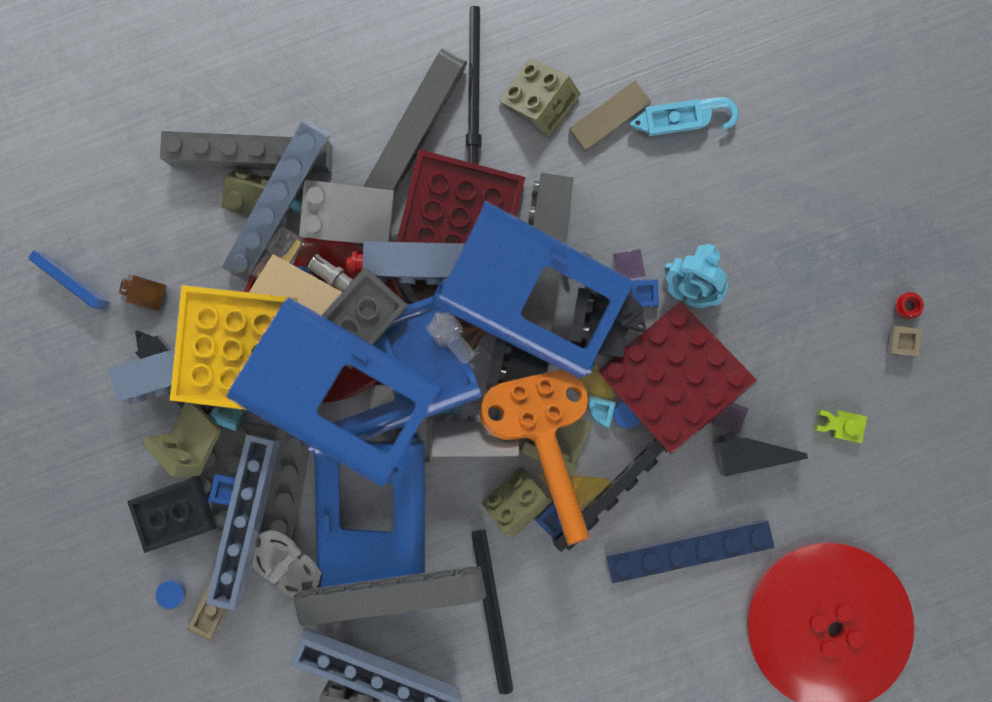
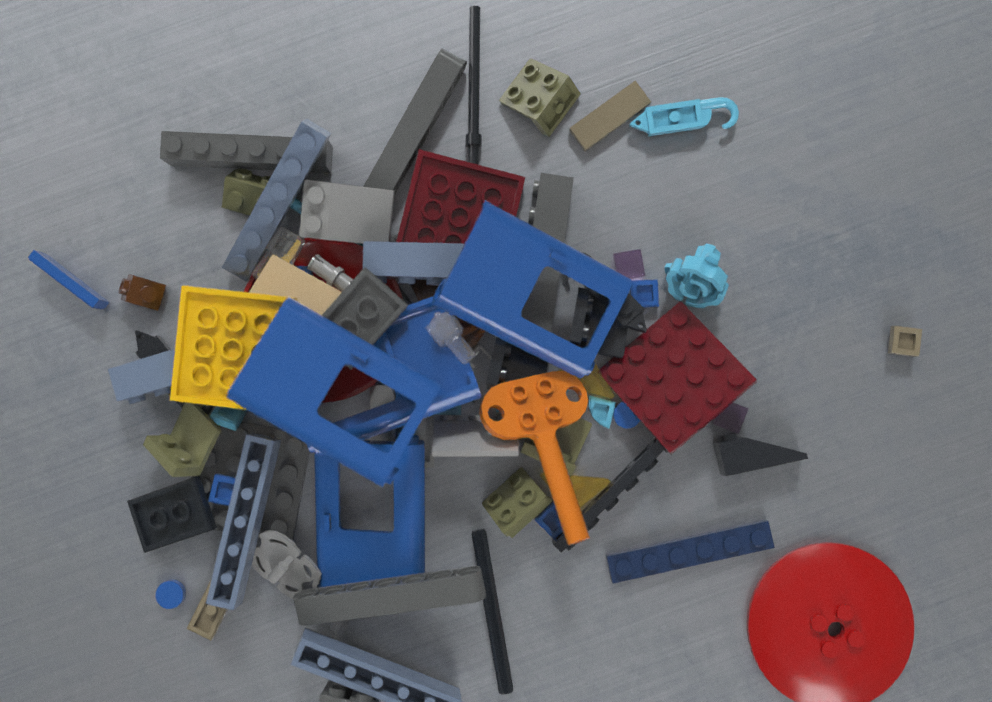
(354, 264): red plate -> none
(844, 426): lime plate -> none
(916, 302): red plate -> none

